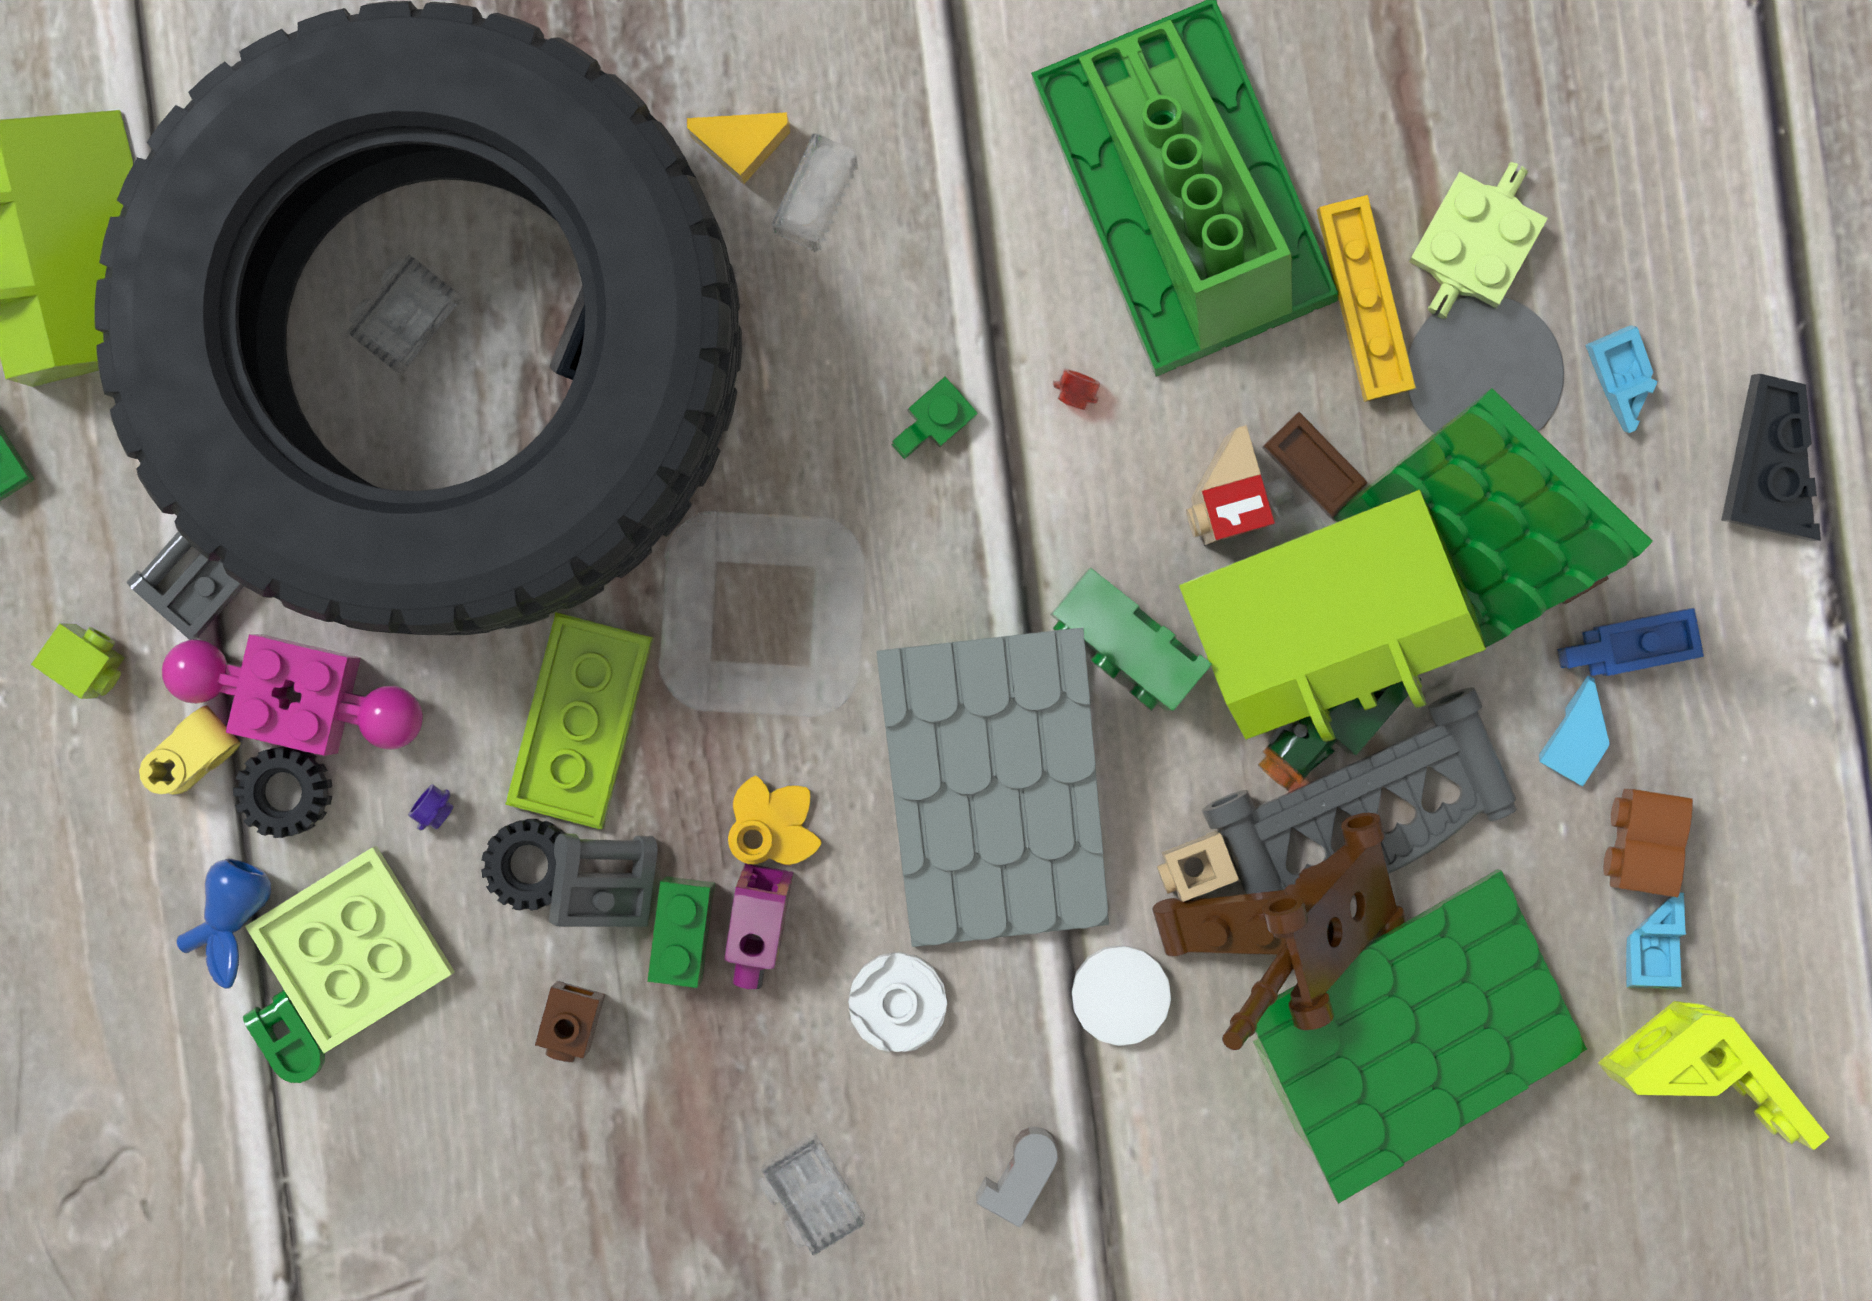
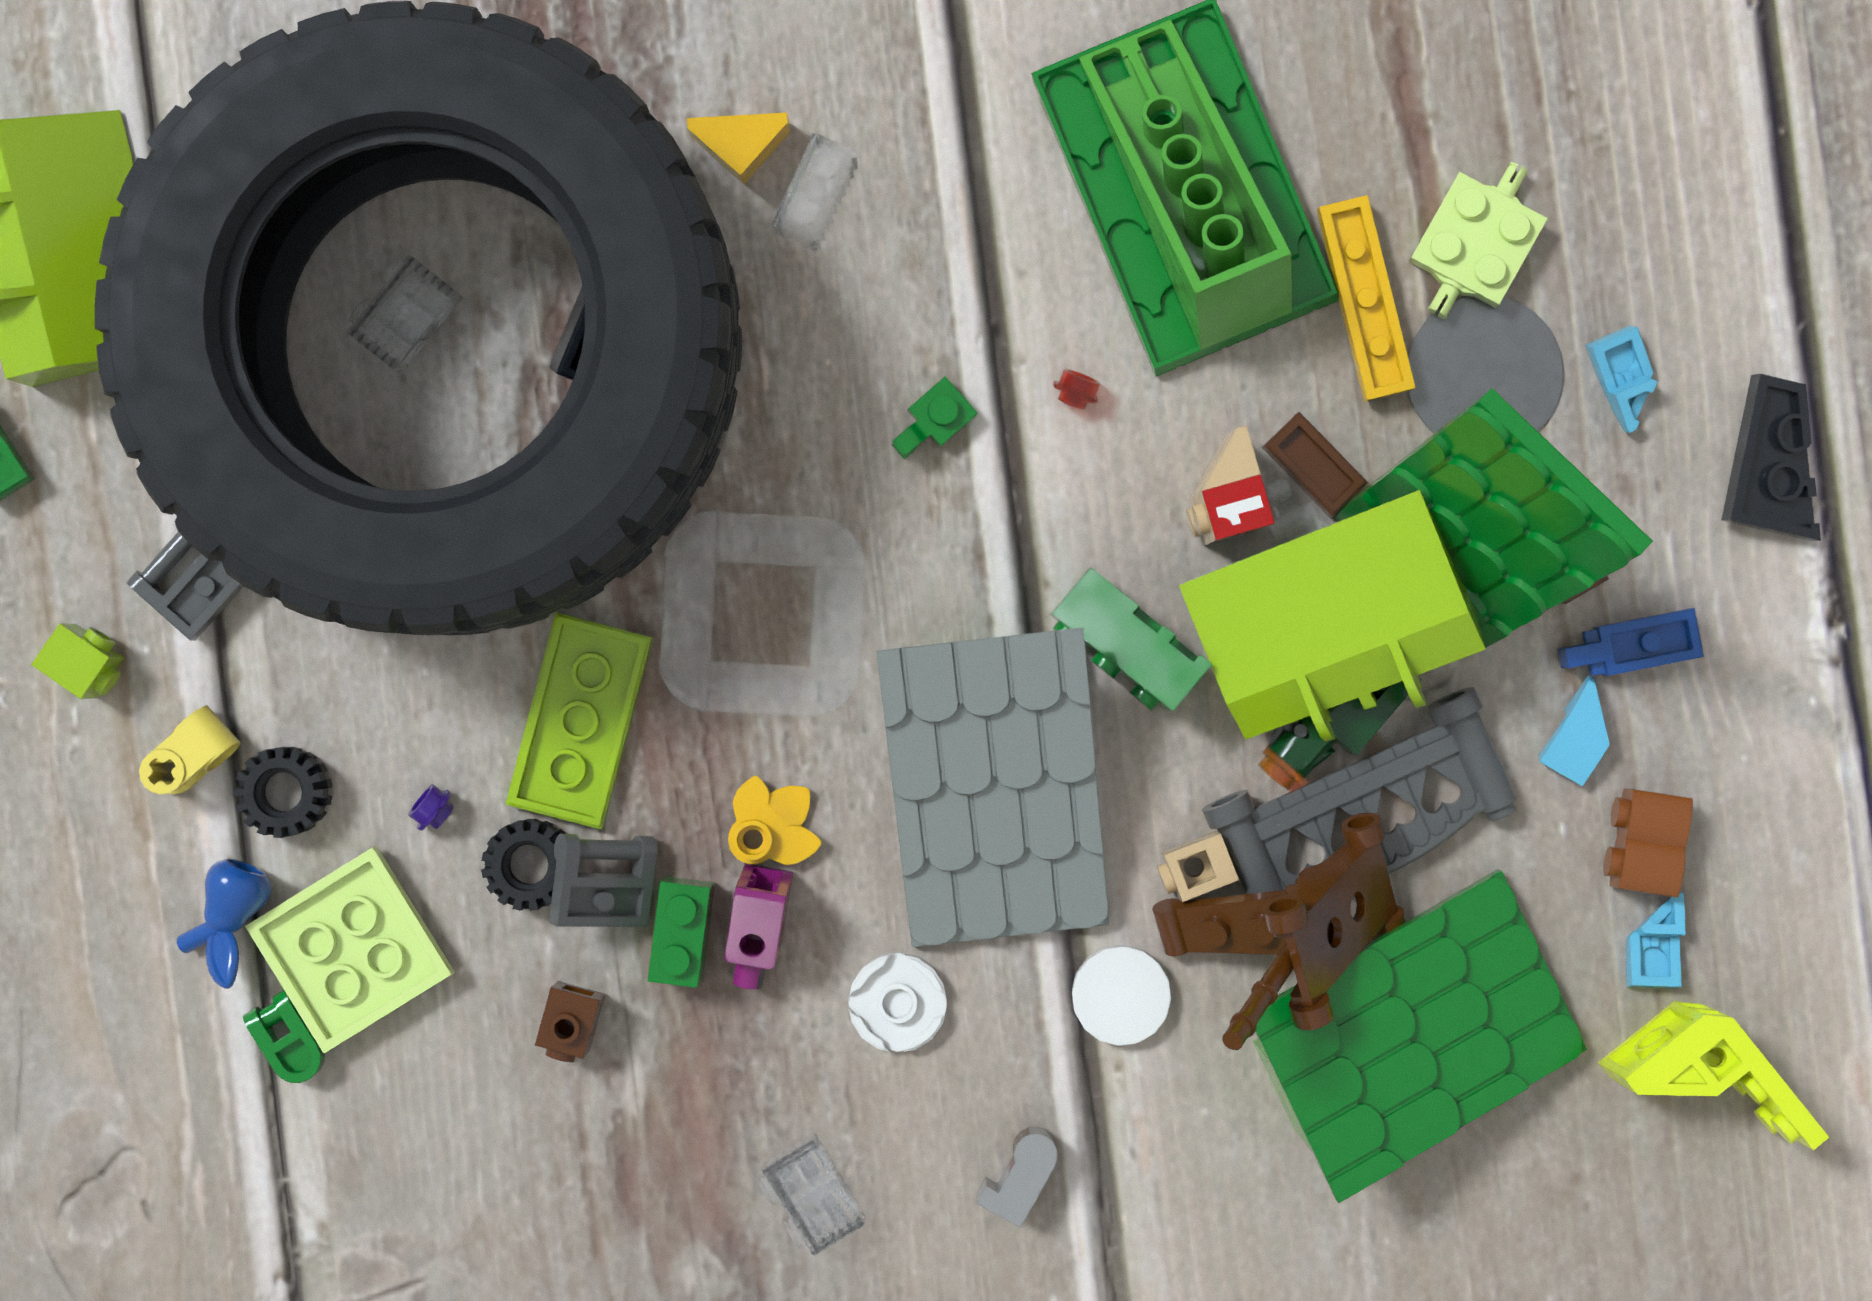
(260, 707): dark pink brick -> none

